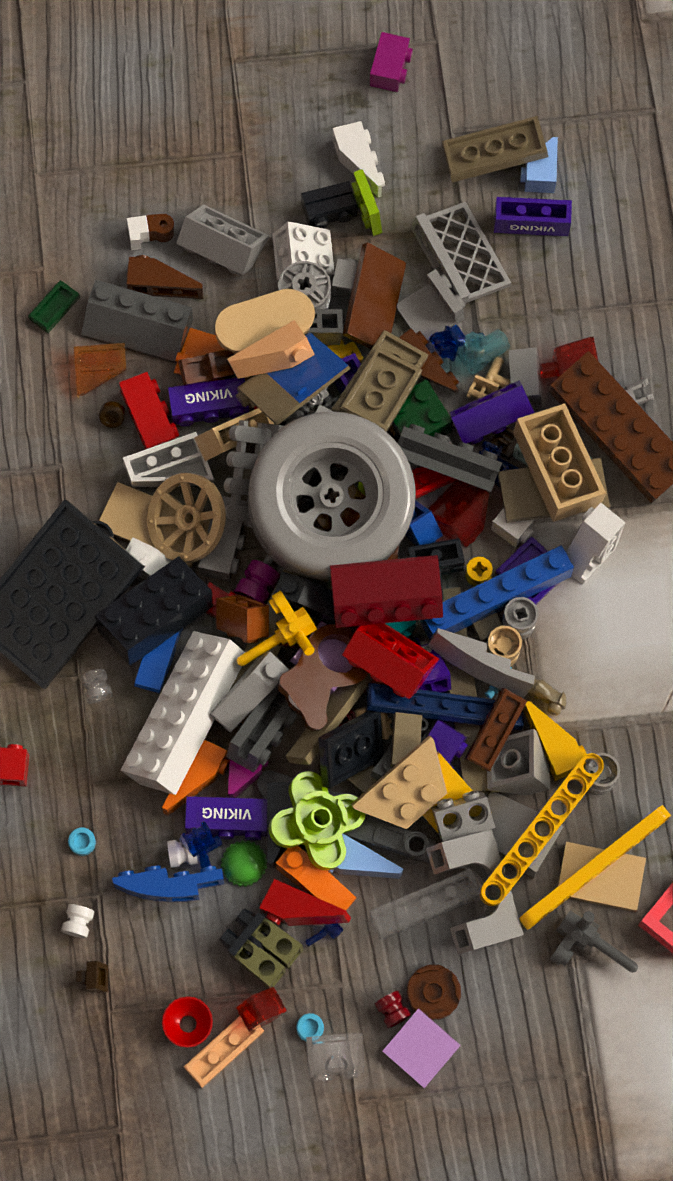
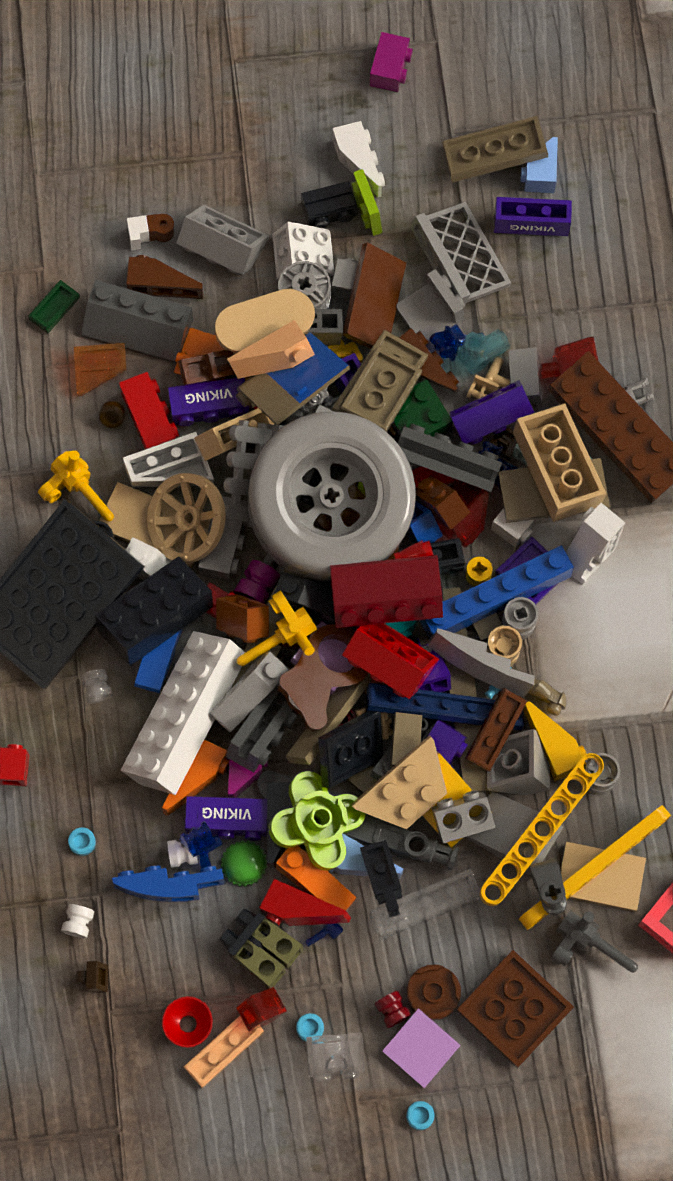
(73, 474): none -> yellow piece
(382, 875): none -> black hinge
(416, 550): none -> red cone
(420, 1115): none -> medium azure tile
(441, 501): none -> reddish brown brick
(482, 856): light grey arch -> none
(515, 1009): none -> reddish brown plate
(549, 883): none -> dark grey piece

